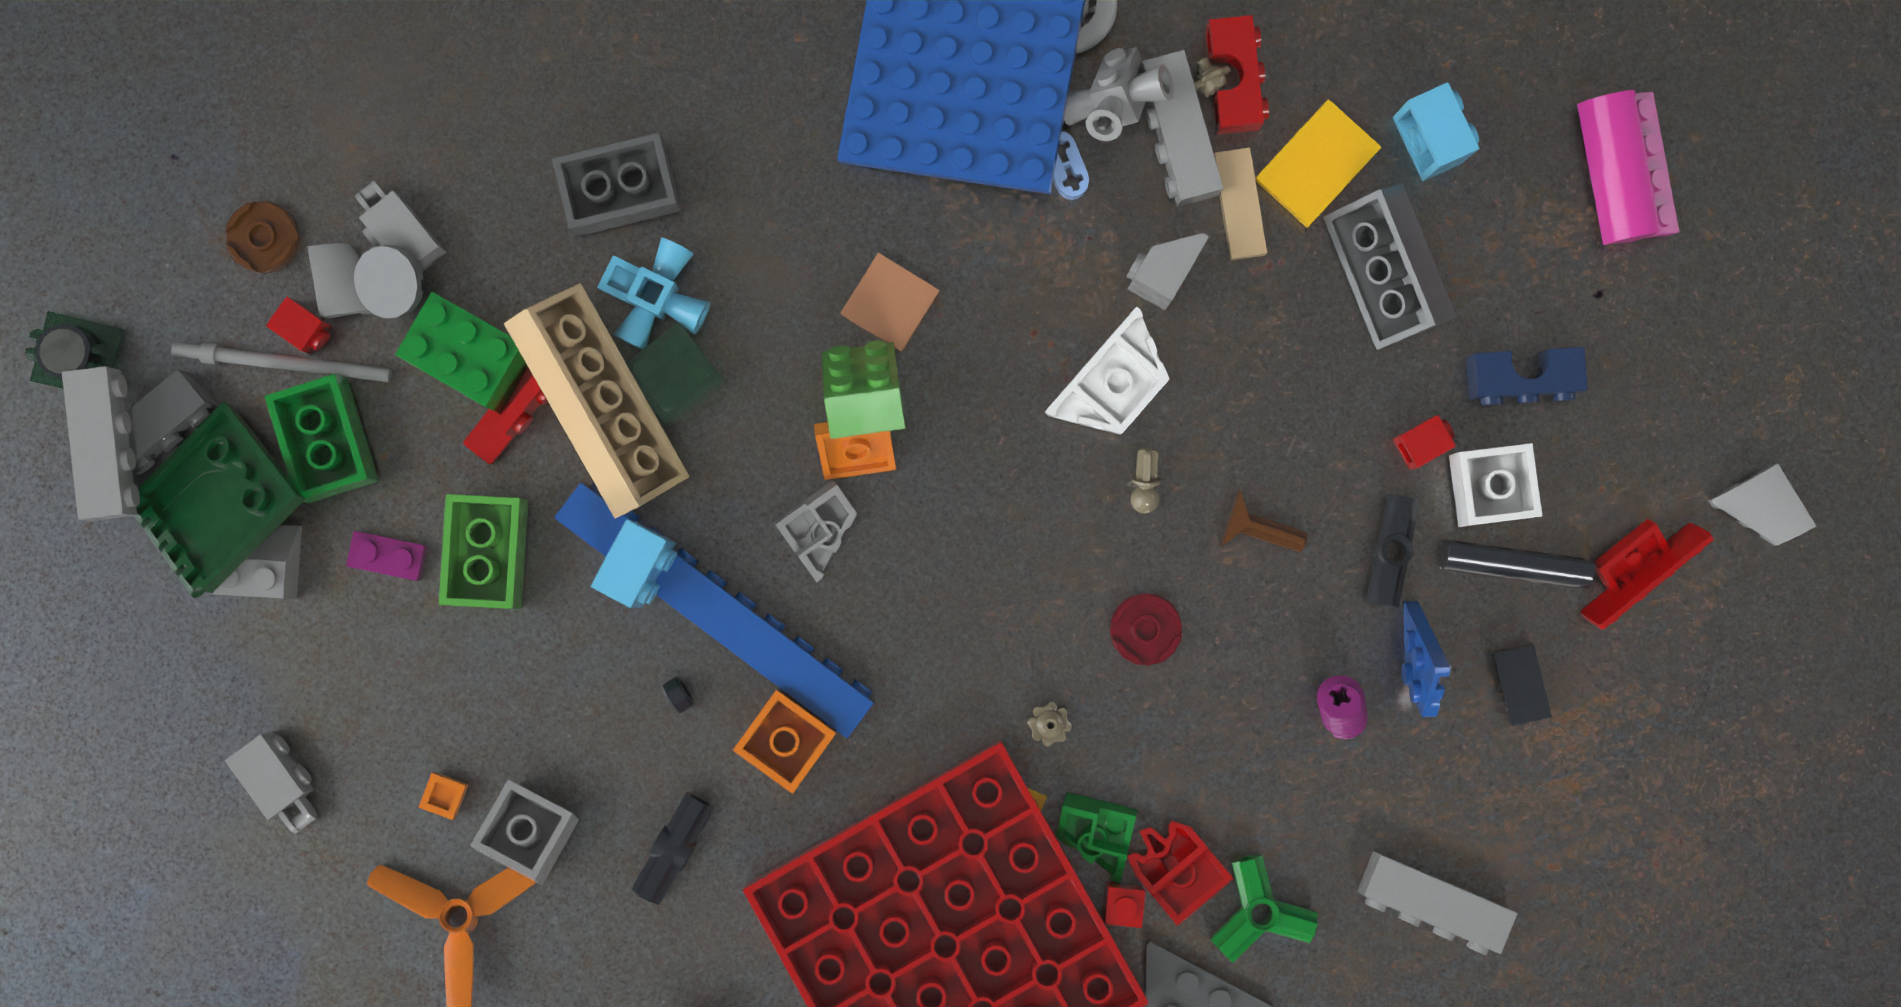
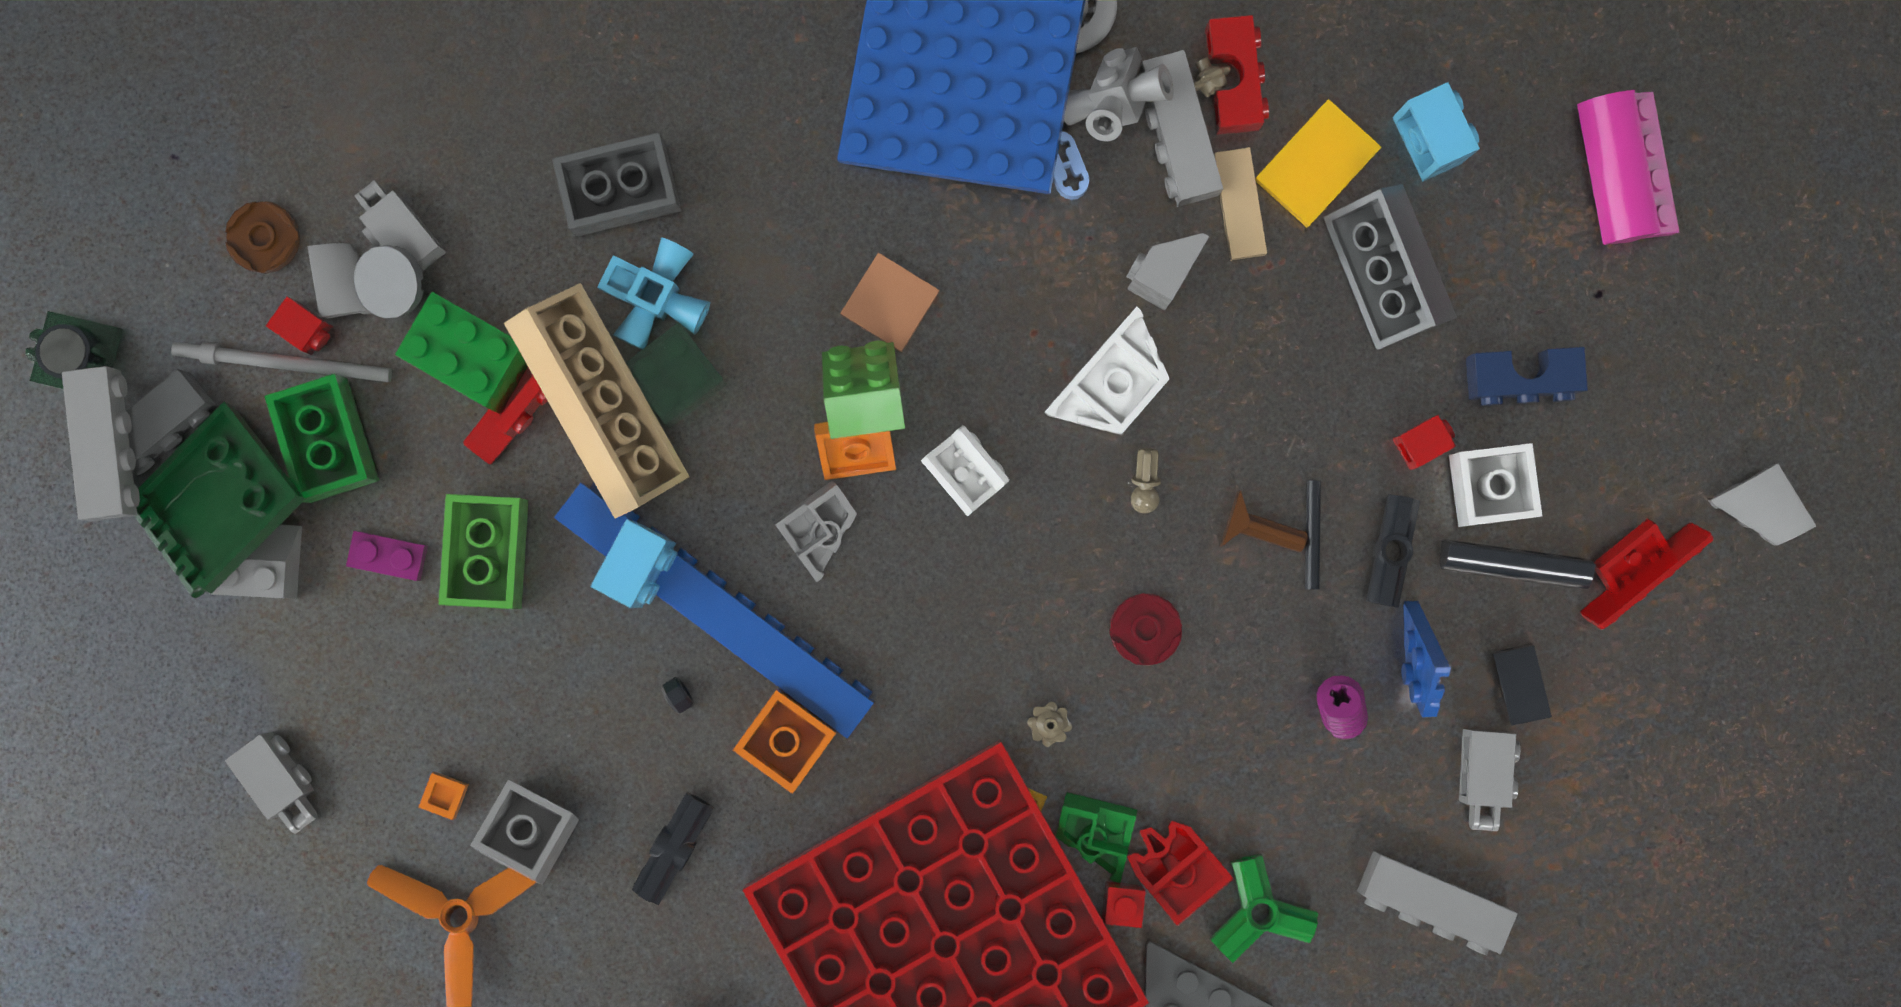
(966, 470): none -> white bracket
(1312, 546): none -> black piece
(1488, 775): none -> light grey brick

